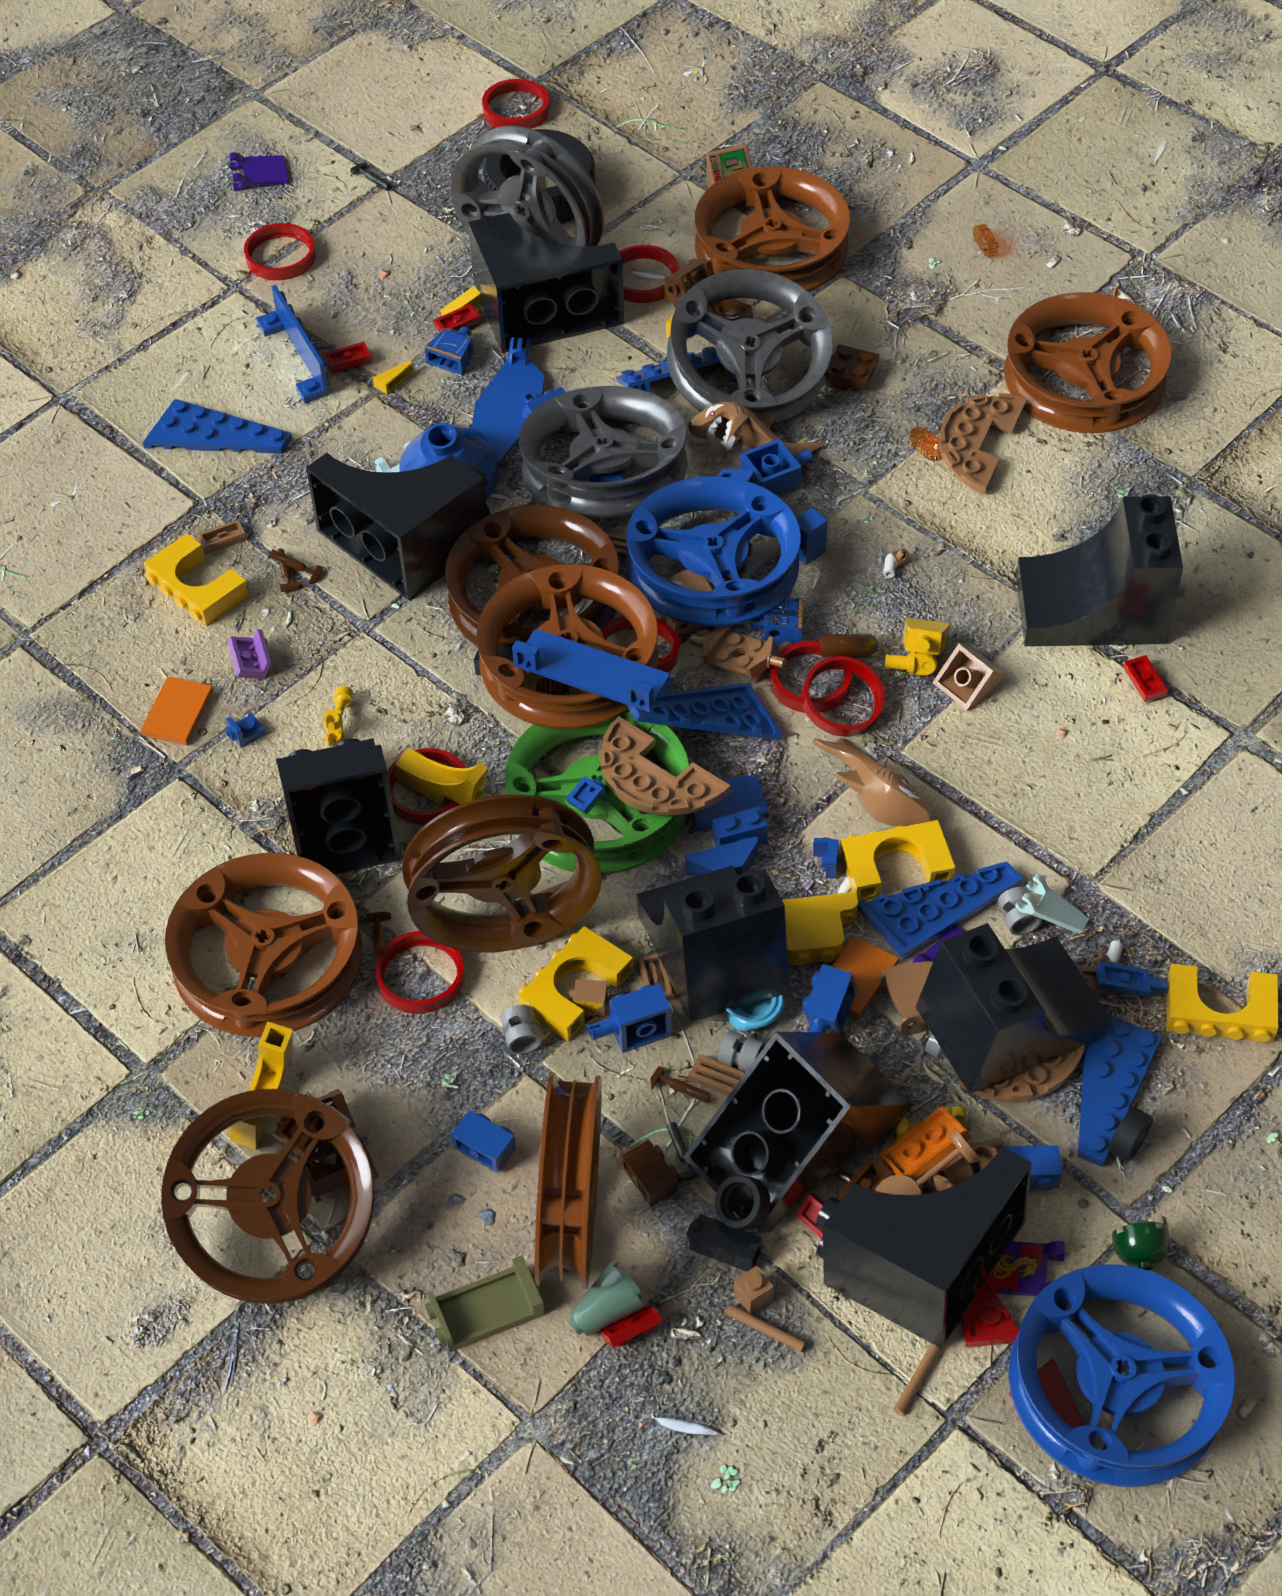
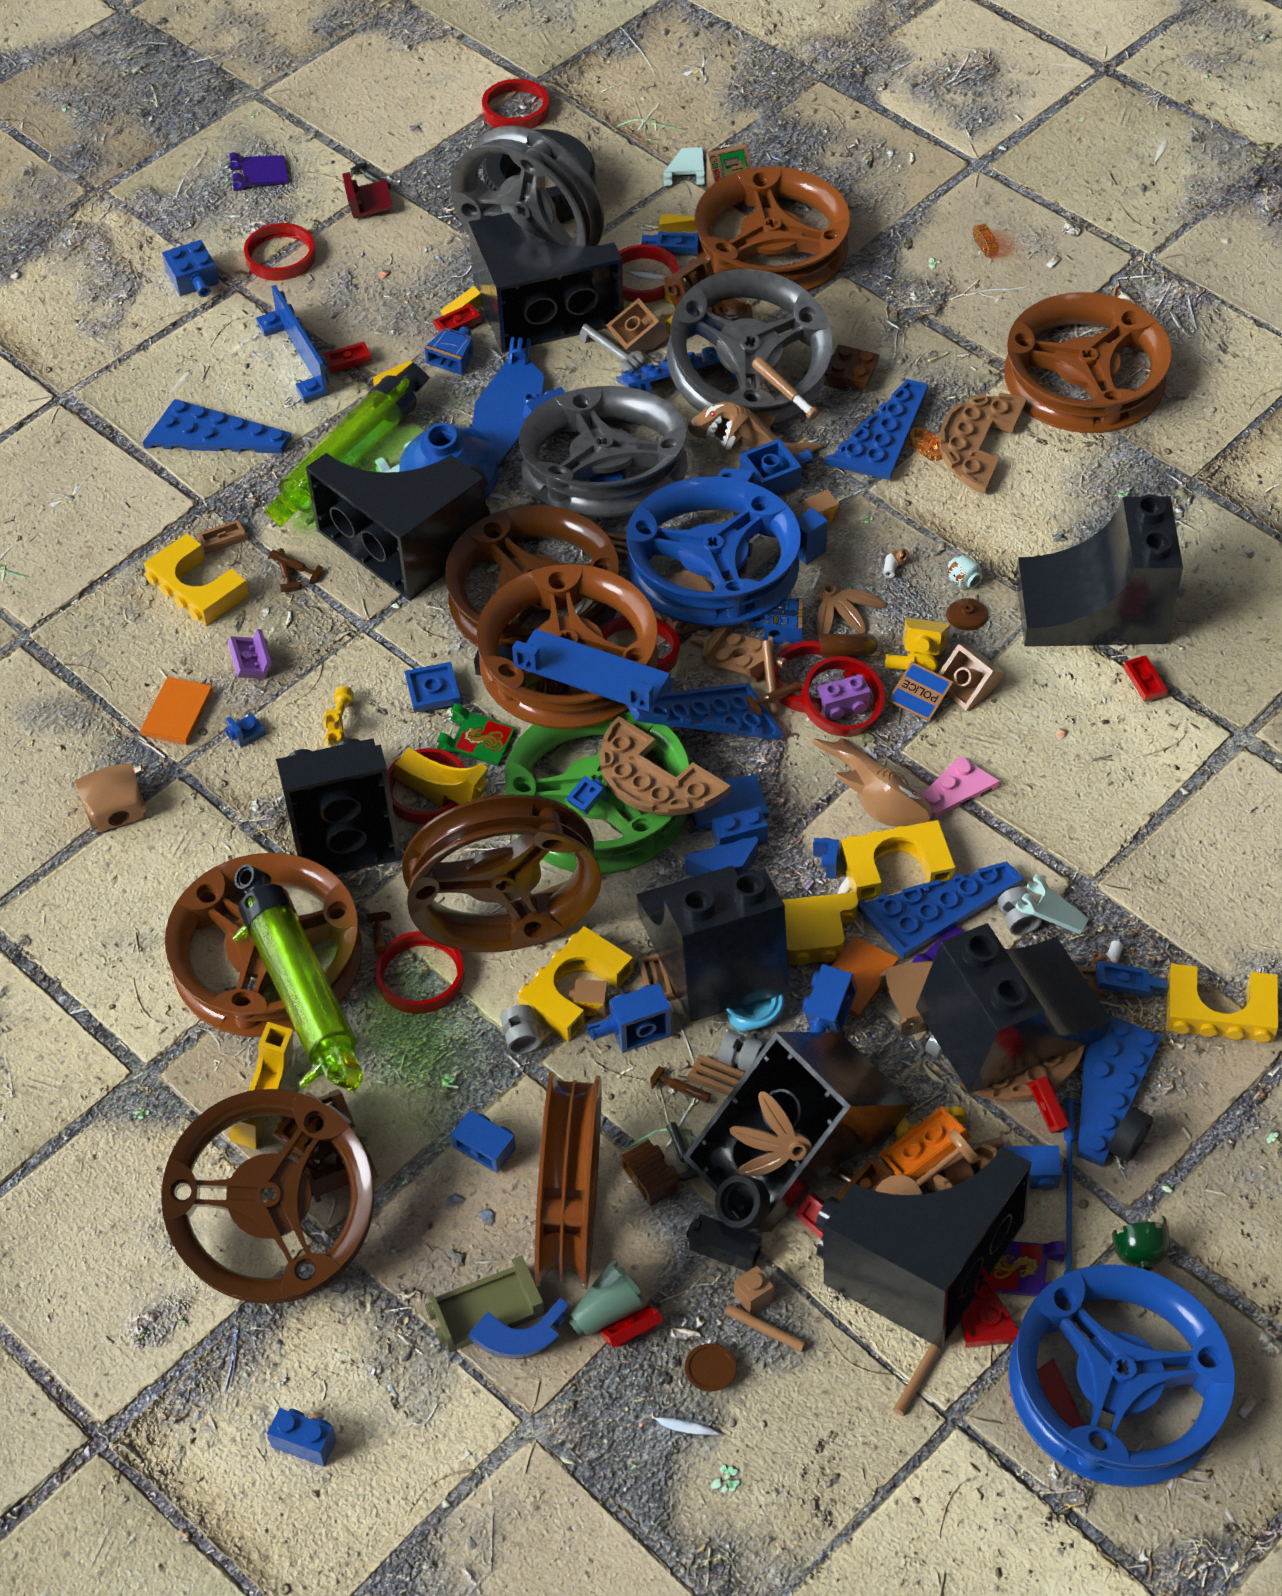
(111, 797): none -> medium nougat piece
(191, 268): none -> blue brick
(298, 979): none -> clear neon green piece
(302, 1436): none -> blue brick
(351, 438): none -> clear neon green piece
(366, 198): none -> dark red bracket
(432, 687): none -> blue plate
(477, 736): none -> green flag
(518, 1343): none -> blue arch
(628, 362): none -> light grey hinge
(638, 328): none -> medium nougat slope
(674, 242): none -> blue hinge
(676, 223): none -> yellow piece
(686, 162): none -> light aqua flag
(710, 1367): none -> reddish brown piece
(770, 673): none -> medium nougat bar
(772, 696): none -> reddish brown piece
(781, 1145): none -> medium nougat plant
(783, 386): none -> medium nougat piece
(823, 503): none -> medium nougat brick
(833, 597): none -> medium nougat plant
(844, 697): none -> medium lavender bracket
(882, 436): none -> blue wing
(920, 691): none -> piece
(957, 785): none -> bright pink wing
(964, 572): none -> light aqua head
(967, 614): none -> reddish brown piece
(1051, 1111): none -> red plate
(1069, 1136): none -> blue piece

